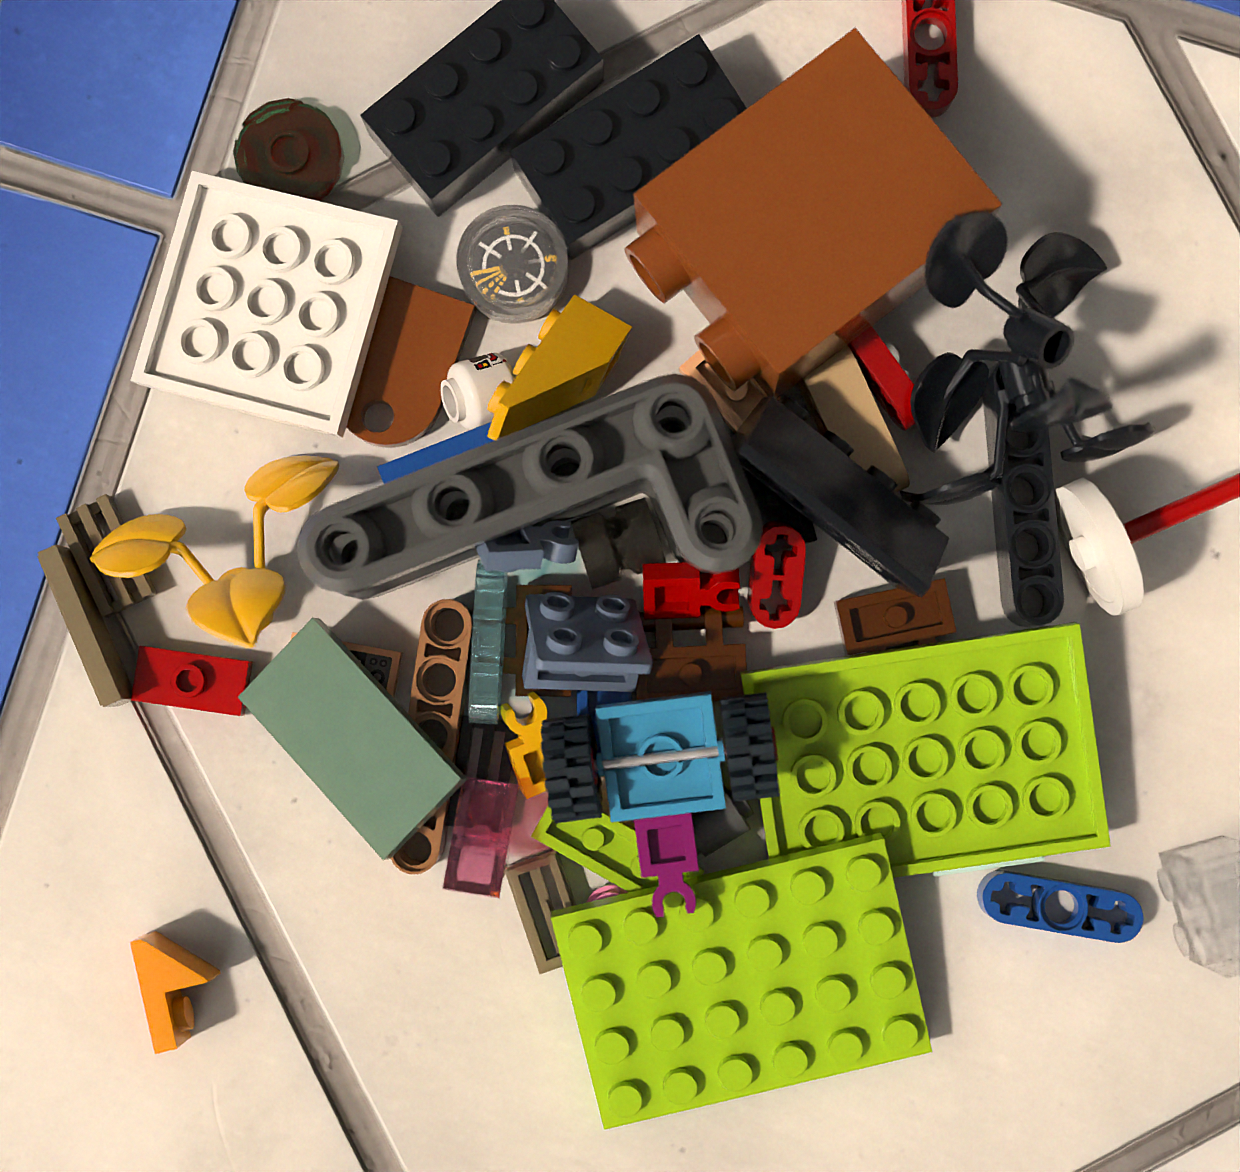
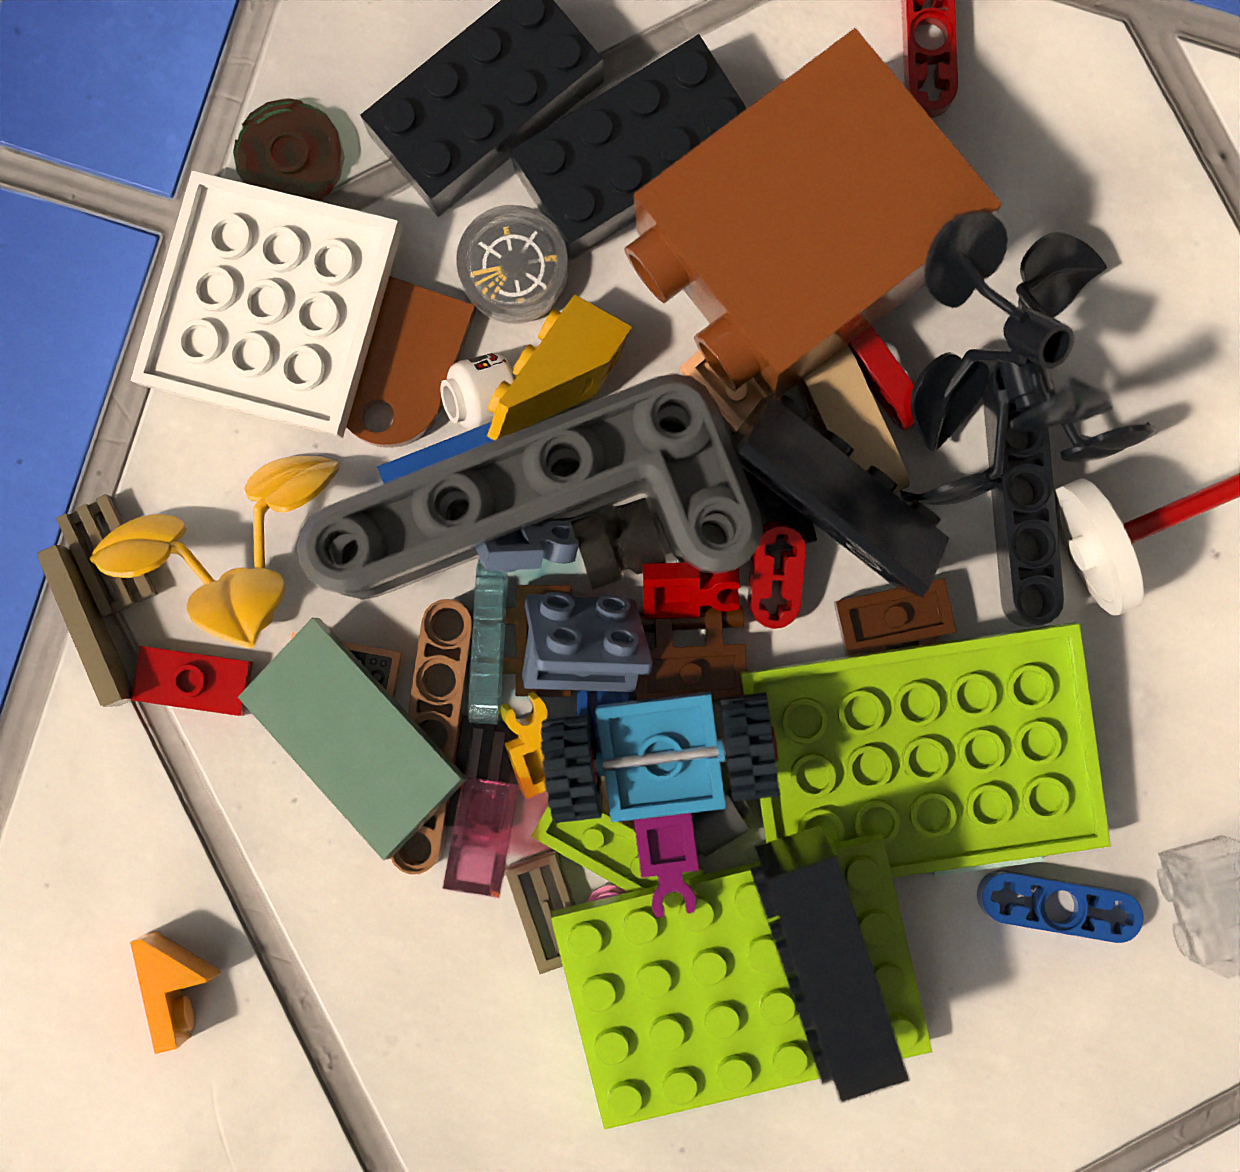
(827, 965): none -> black brick

